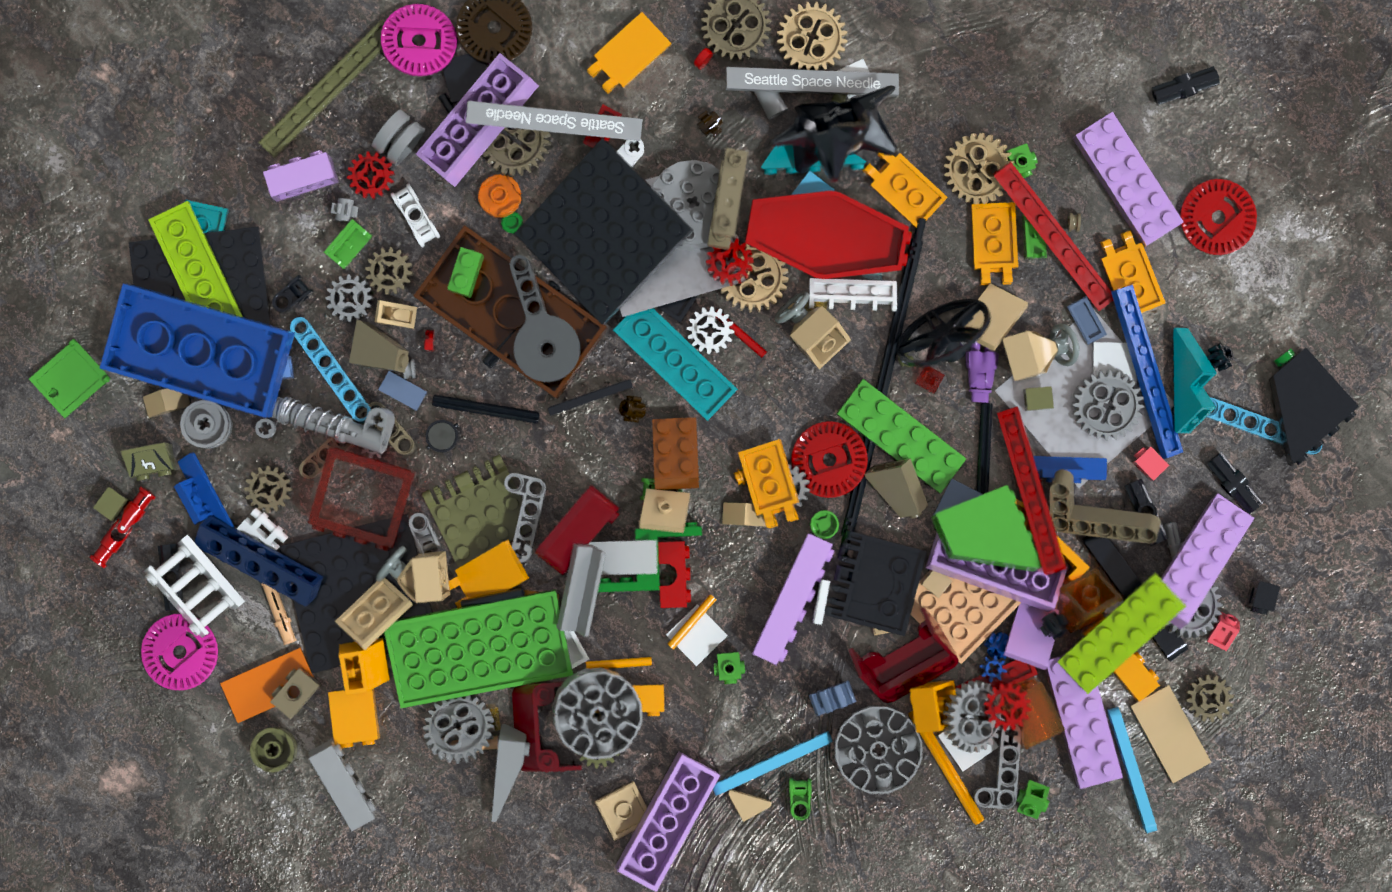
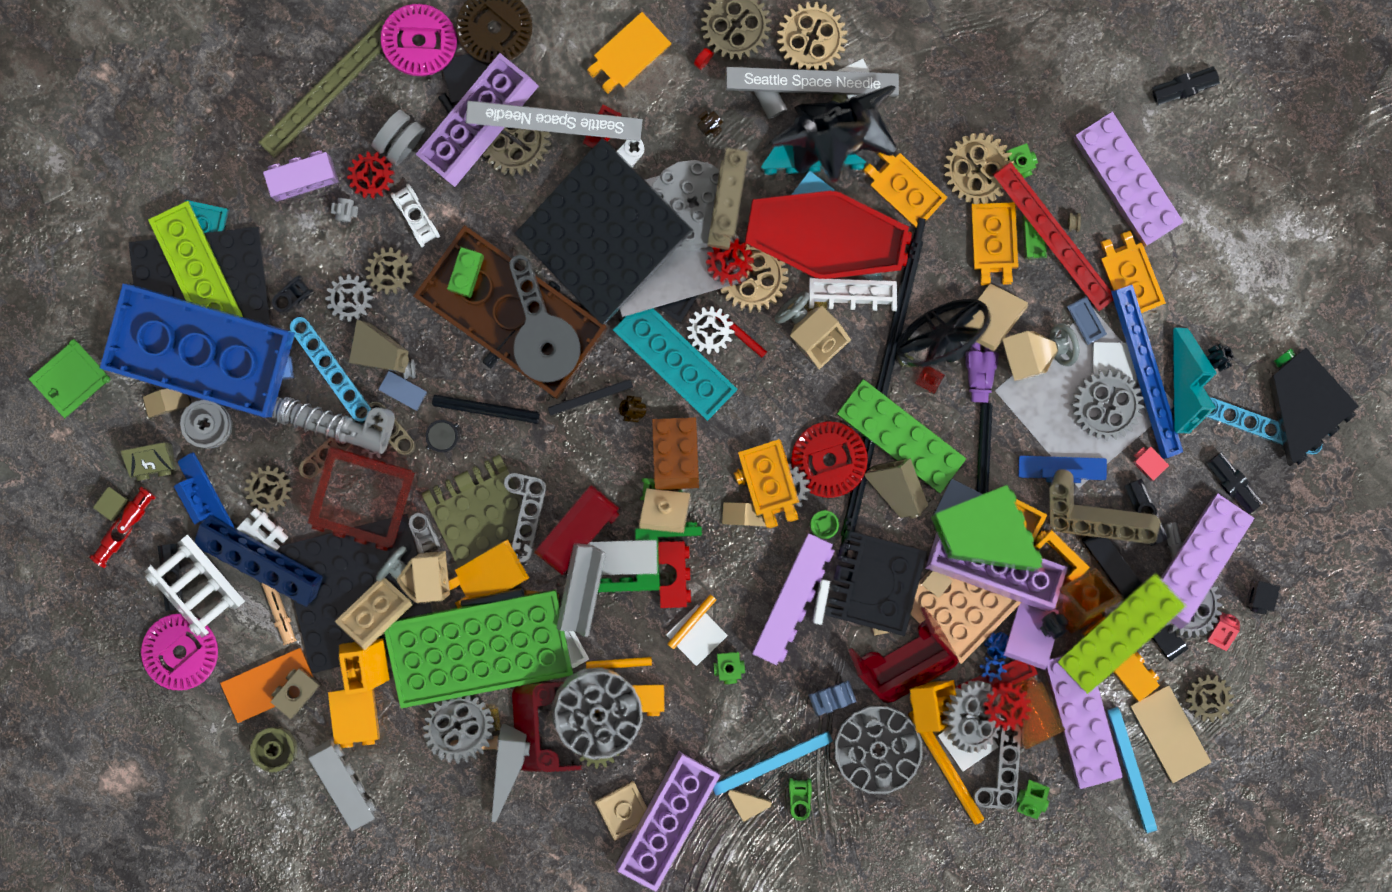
(259, 424): light grey bush -> none
(348, 244): bright green hinge -> none
(395, 314): tan slope -> none
(429, 341): red tile -> none
(499, 195): orange tile -> none
(512, 223): green tile -> none
(1031, 491): red plate -> none
(1038, 398): olive panel -> none
(1207, 199): red piece -> none

